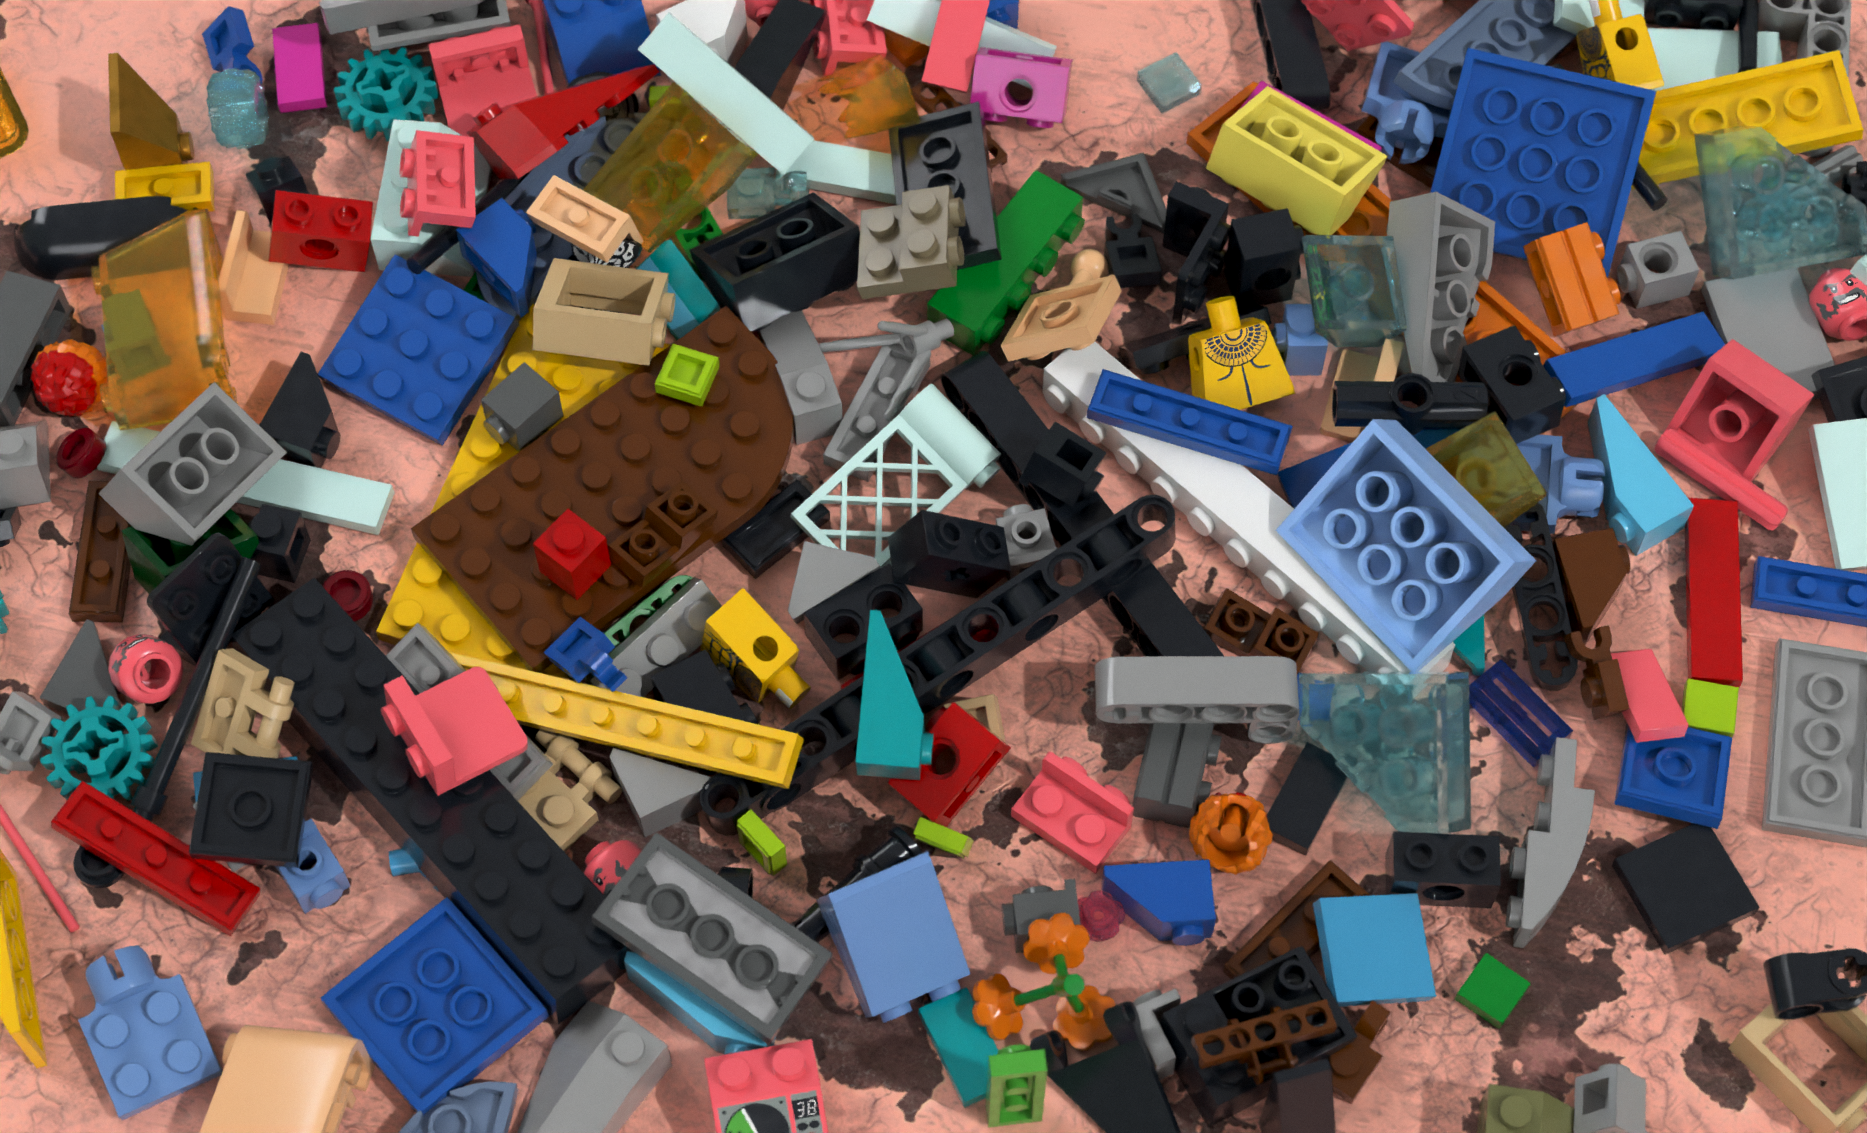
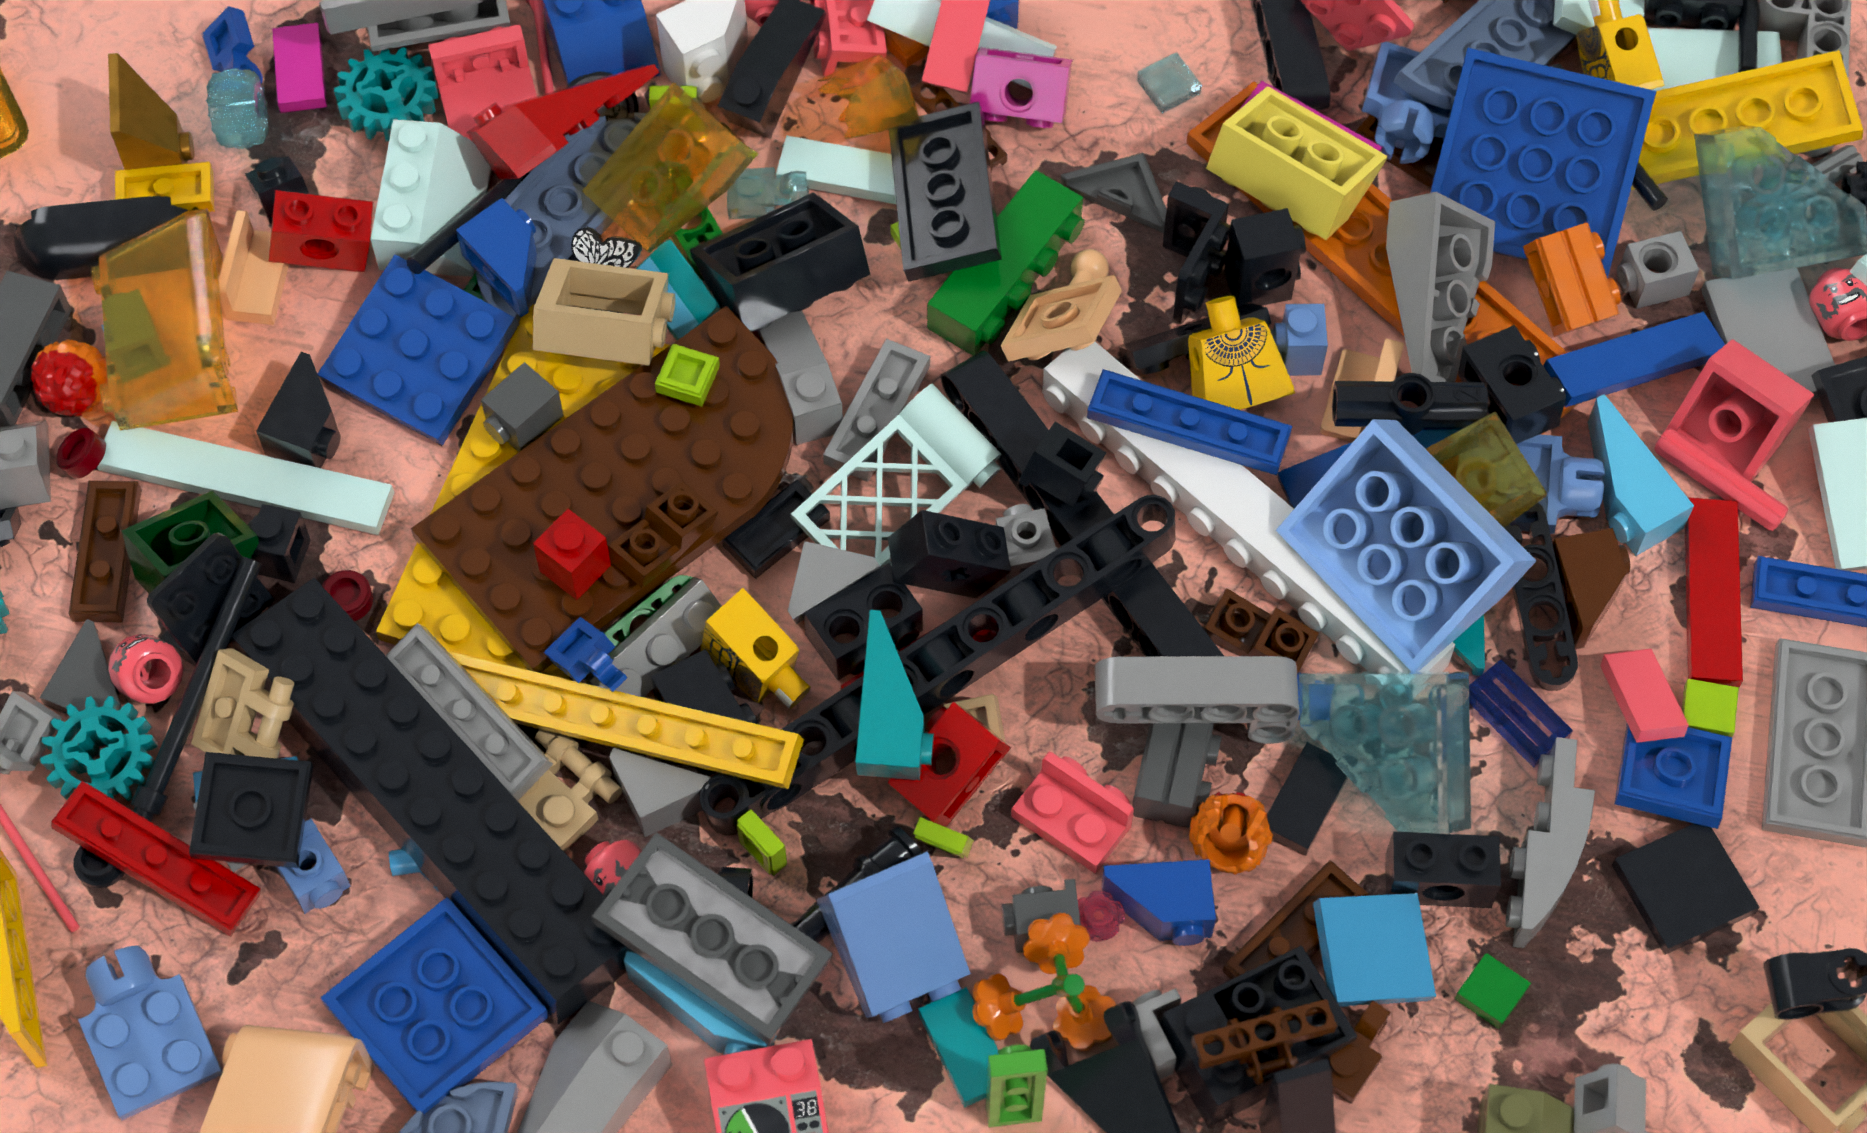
(193, 469): light grey slope -> none
(438, 181): coral bracket -> none
(453, 727): coral bracket -> none
(582, 219): light nougat panel -> none
(726, 93): light aqua tile -> none
(911, 244): dark tan plate -> none
(916, 341): light grey plant -> none
(1130, 256): black plate -> none
(1354, 289): clear light blue slope -> none
(1602, 681): reddish brown plate -> none

